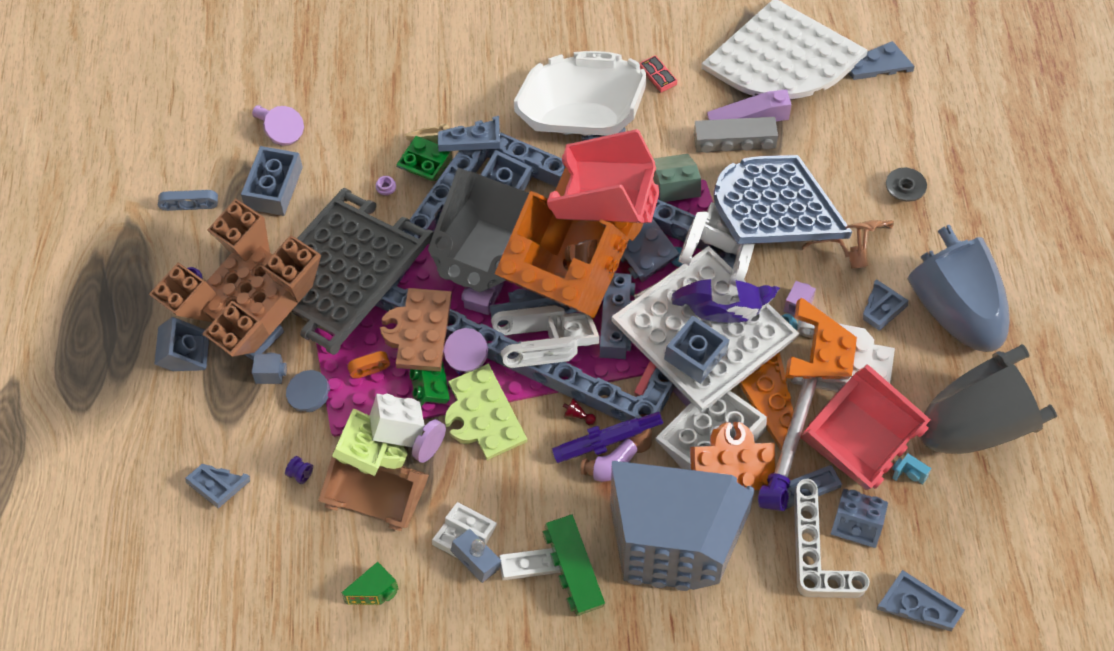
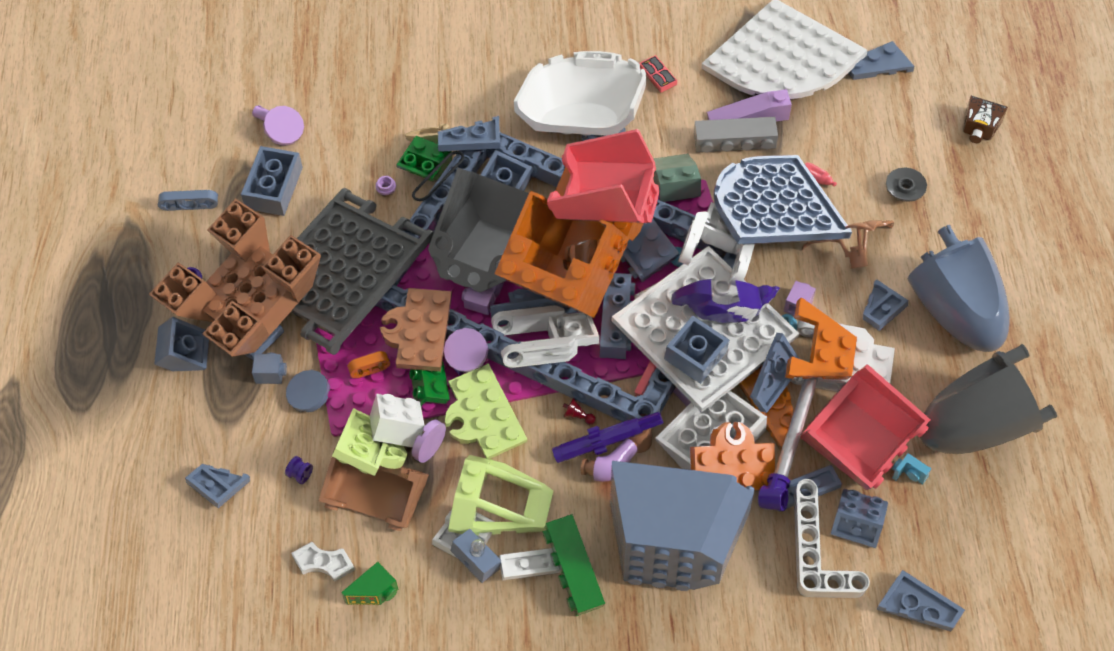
(333, 563): none -> white tile
(433, 171): none -> black piece
(469, 489): none -> yellowish green windscreen
(772, 375): none -> sand blue wing
(820, 175): none -> coral piece
(983, 119): none -> reddish brown torso

